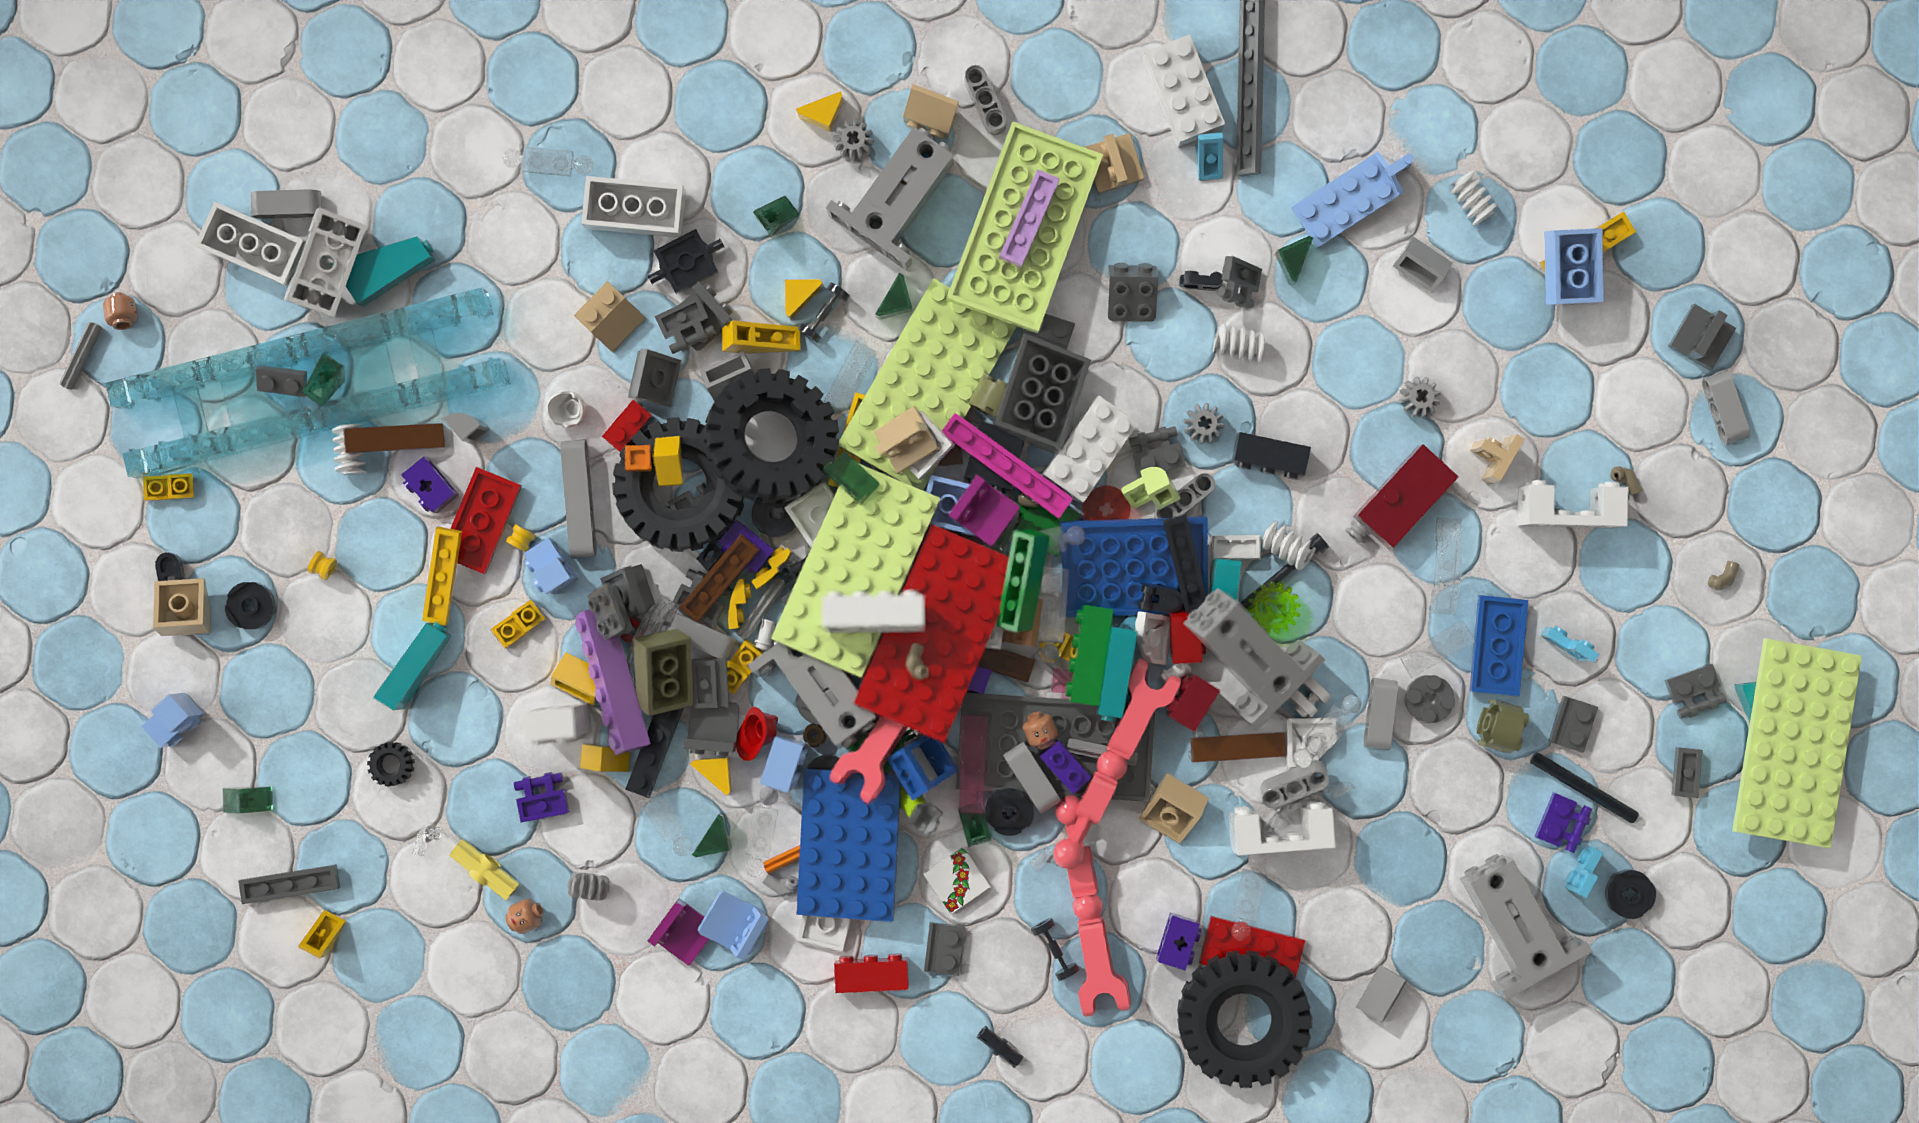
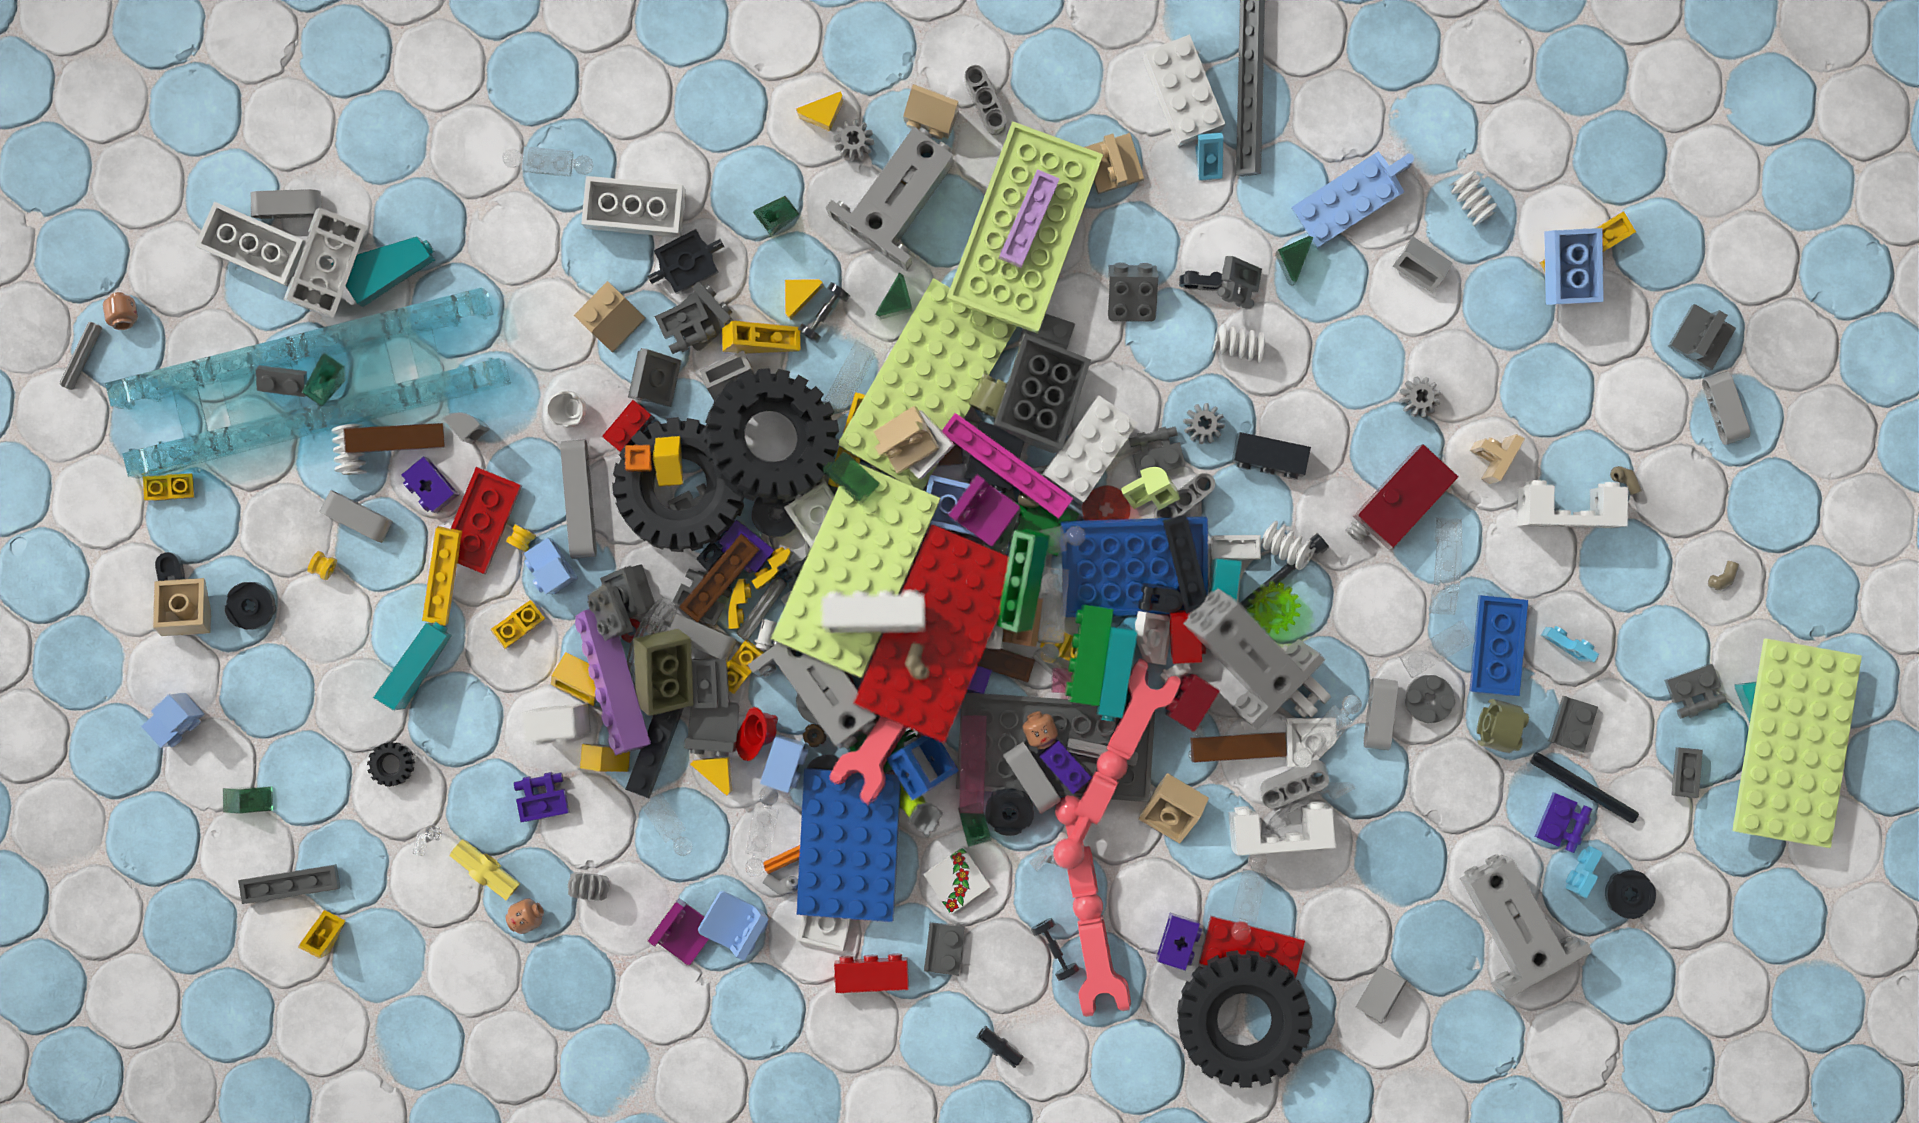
(356, 516): none -> light grey beam
(715, 839): clear green slope -> none

